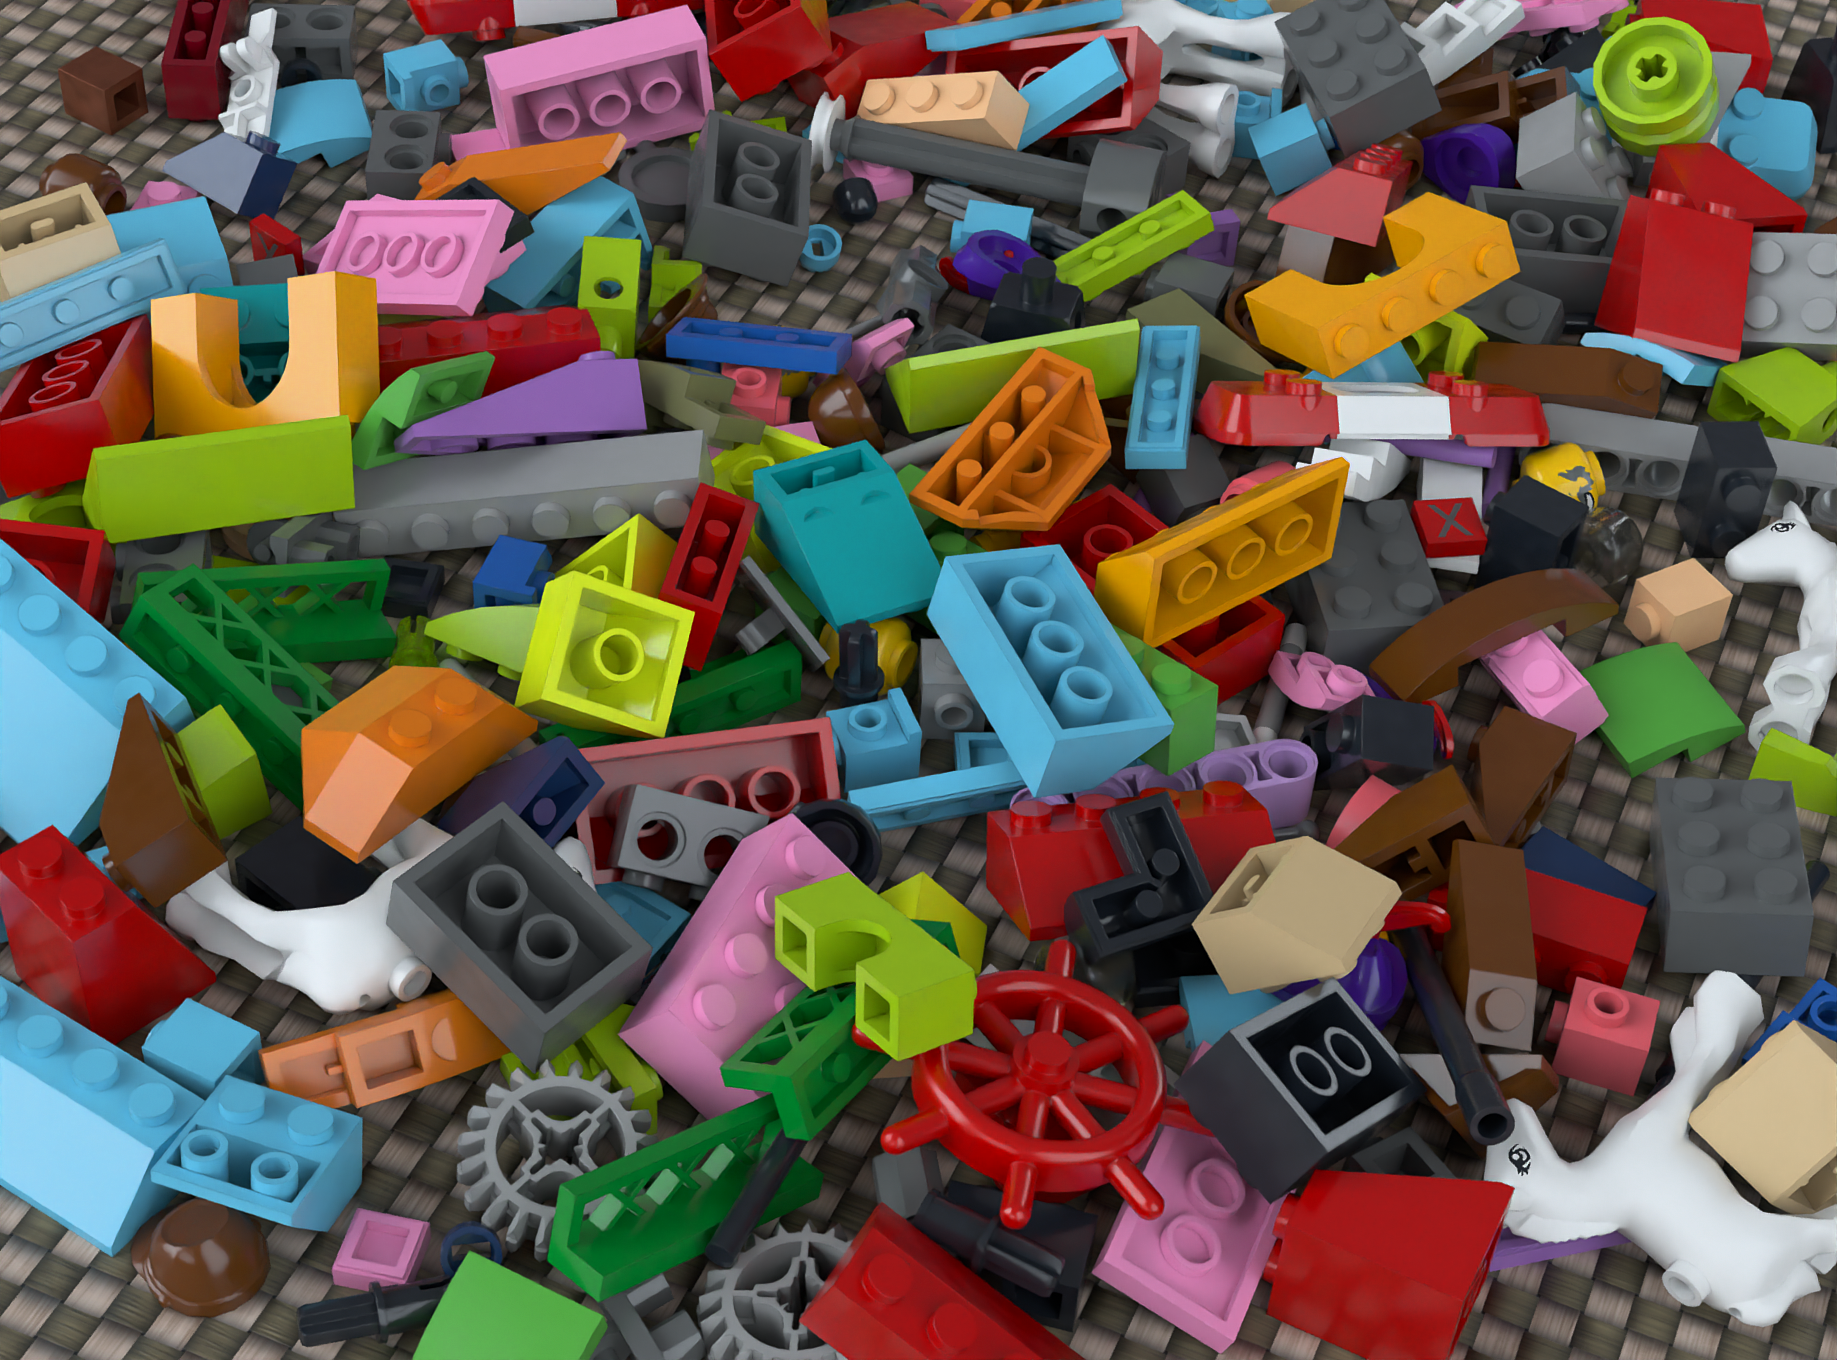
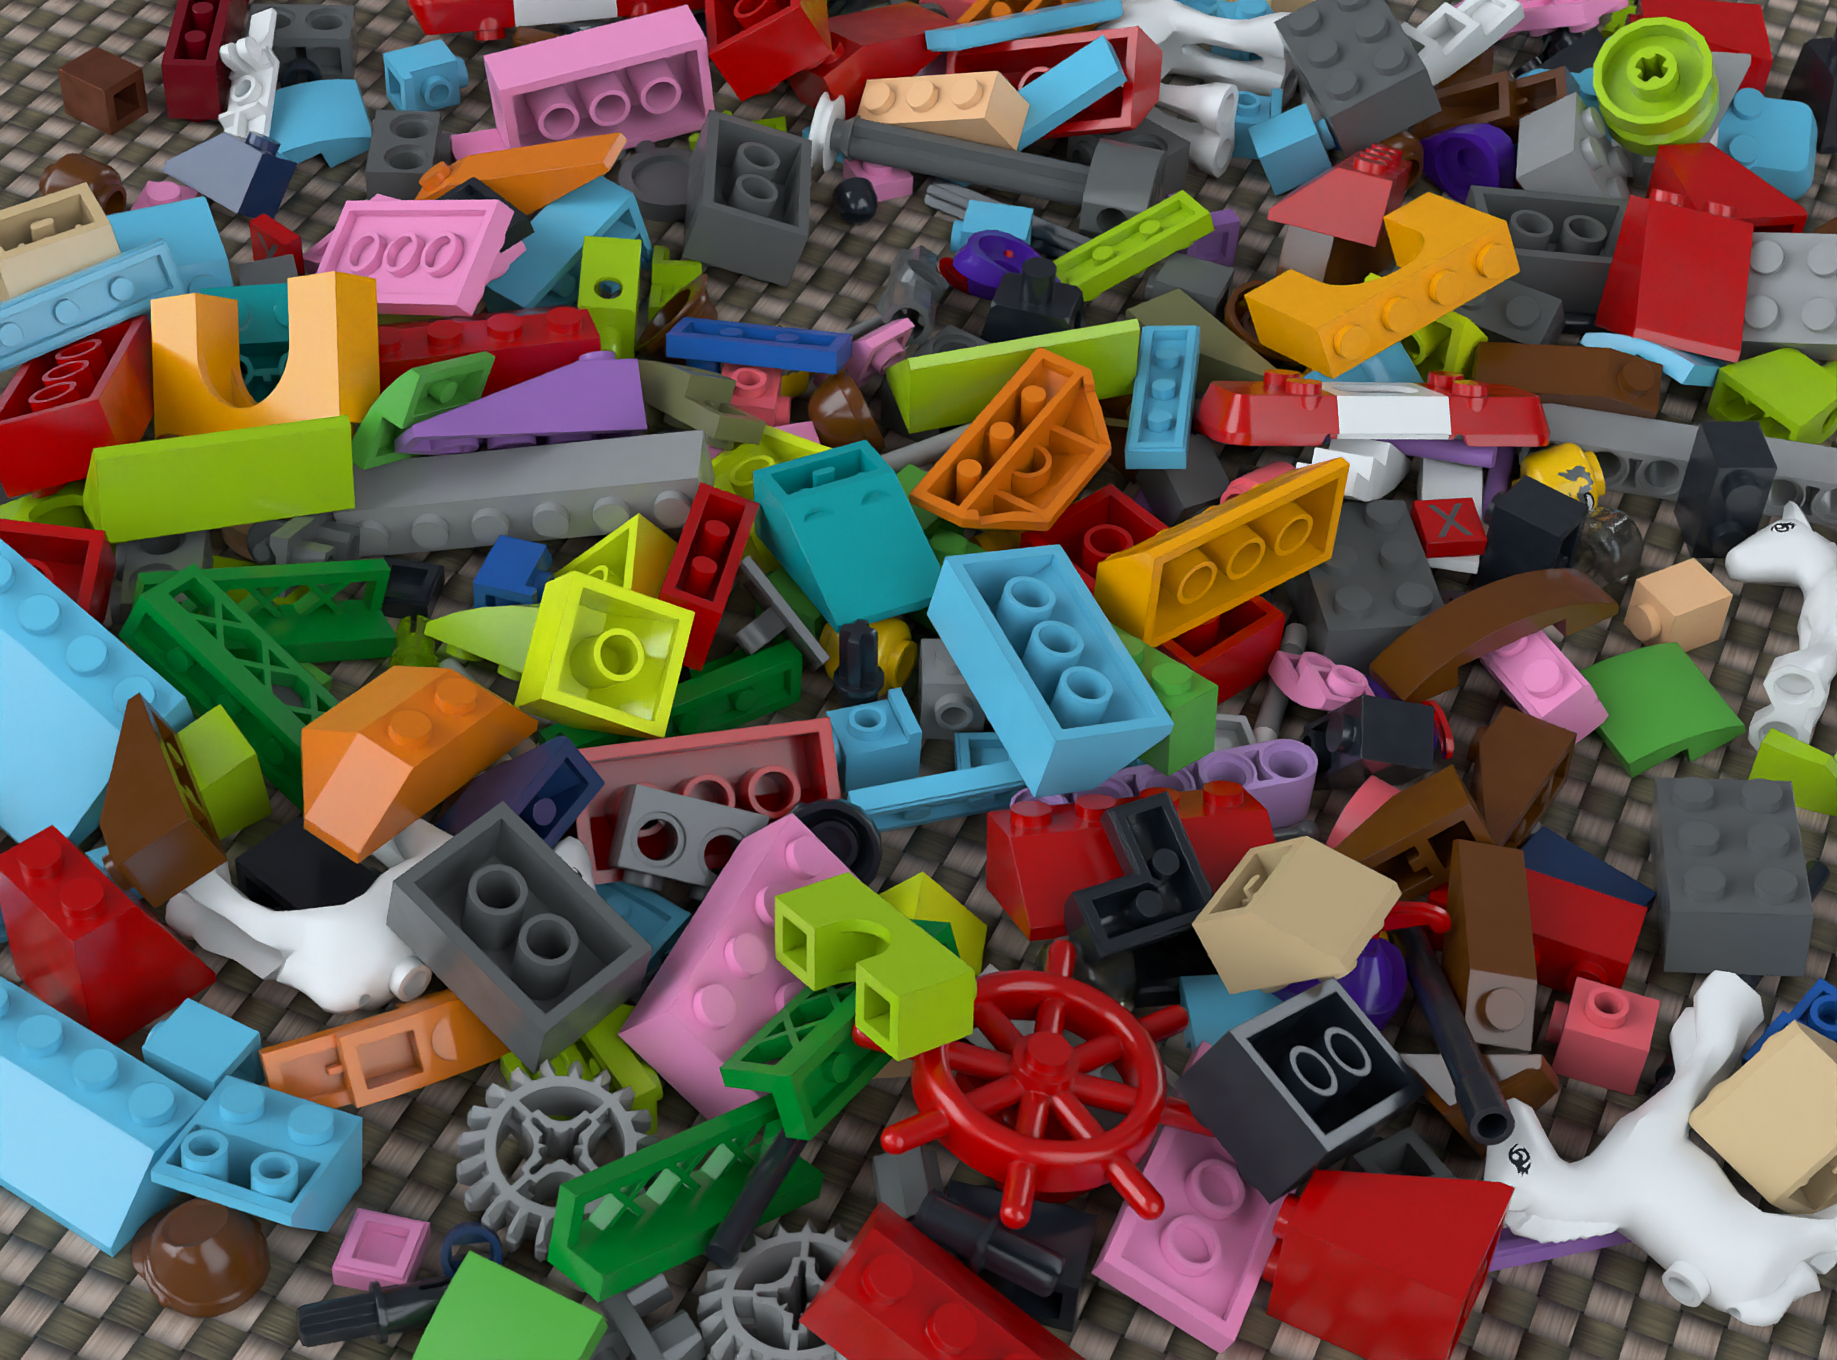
(830, 249): medium azure hinge -> none

